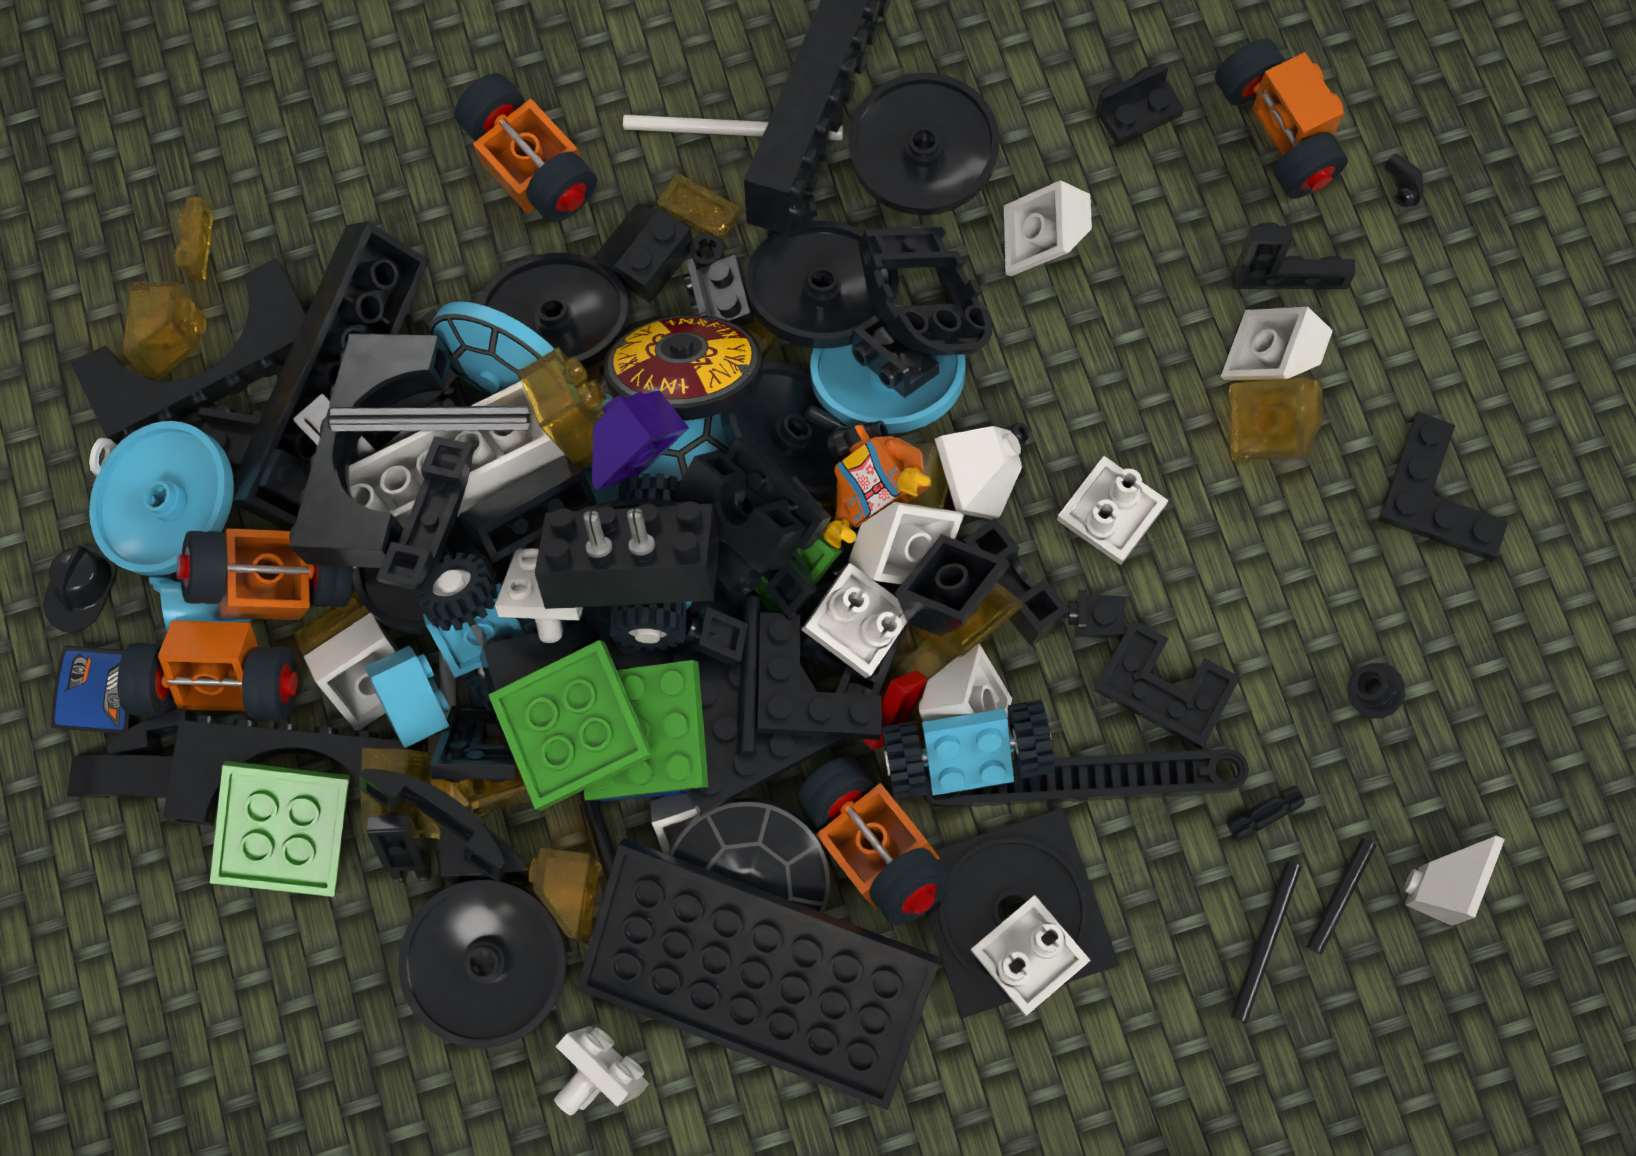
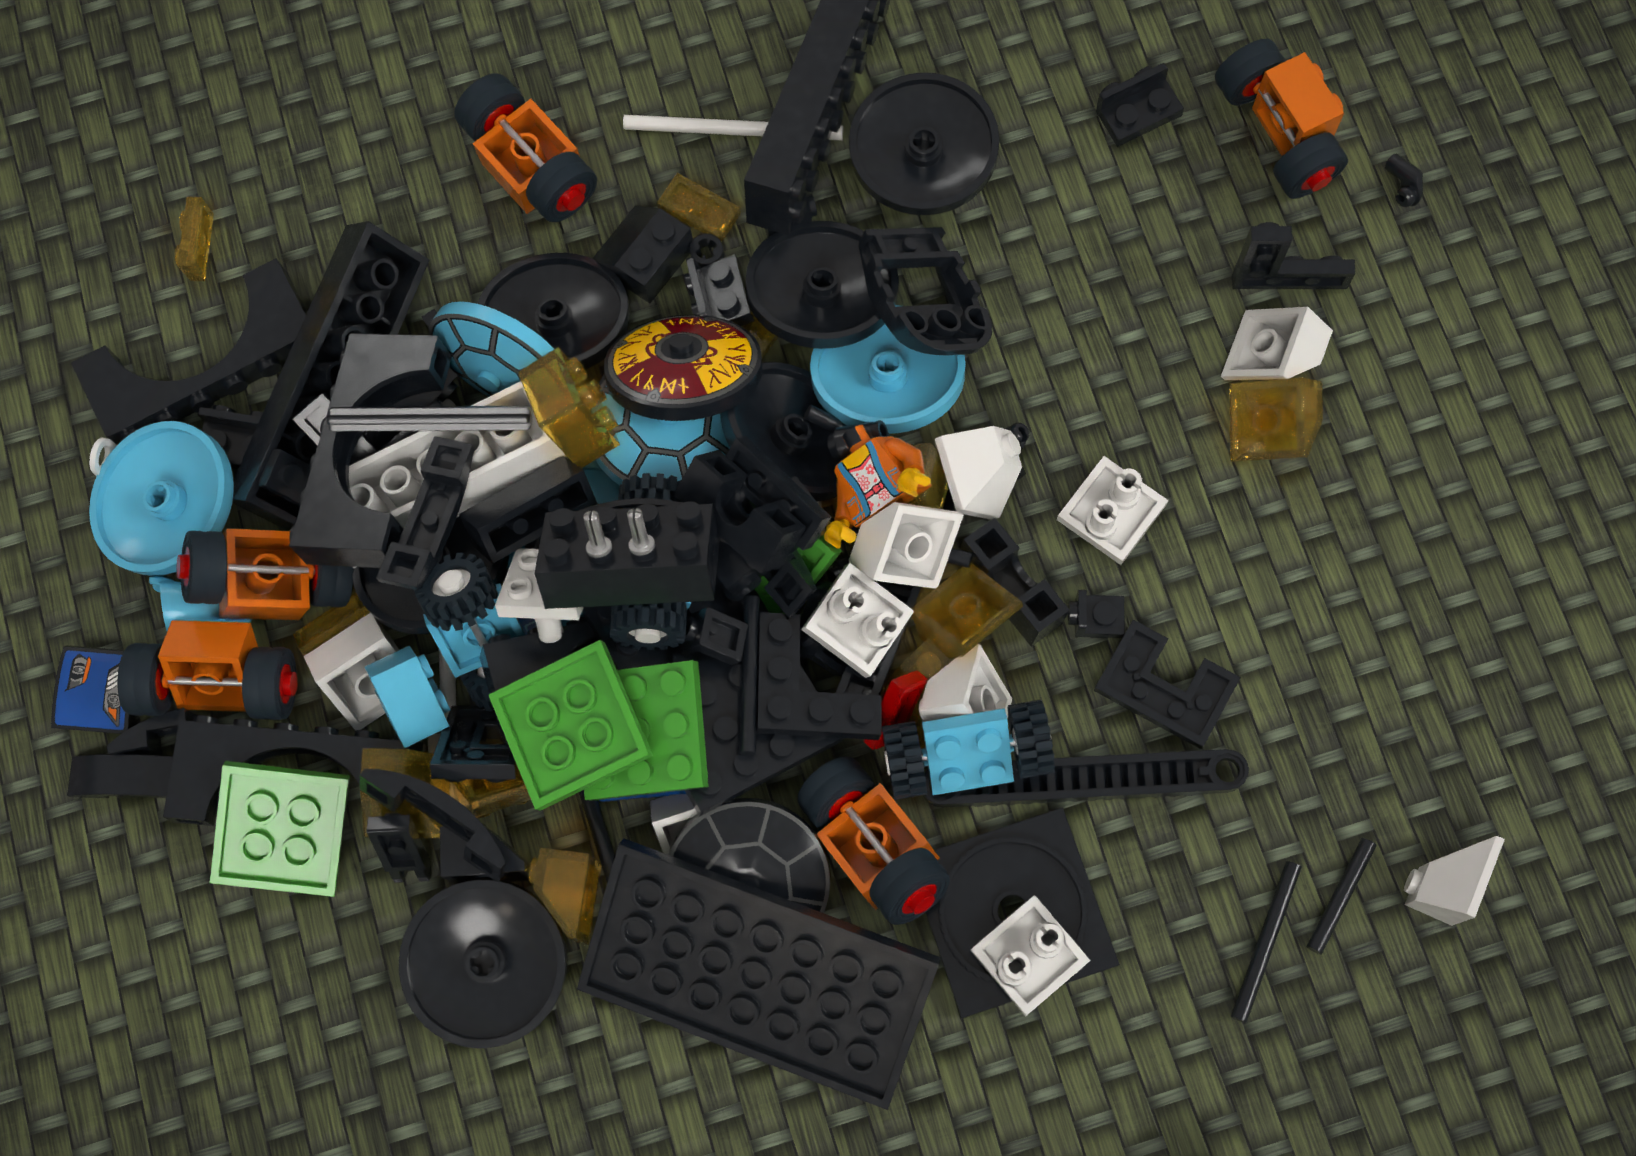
(78, 587): black piece -> none
(161, 327): clear yellow slope -> none
(597, 1070): white plate -> none
(632, 436): dark purple slope -> none
(892, 361): black bracket -> none
(948, 585): black slope -> none
(1044, 225): white slope -> none
(1266, 813): black axle -> none
(1376, 690): black piece -> none
(1415, 509): black plate -> none

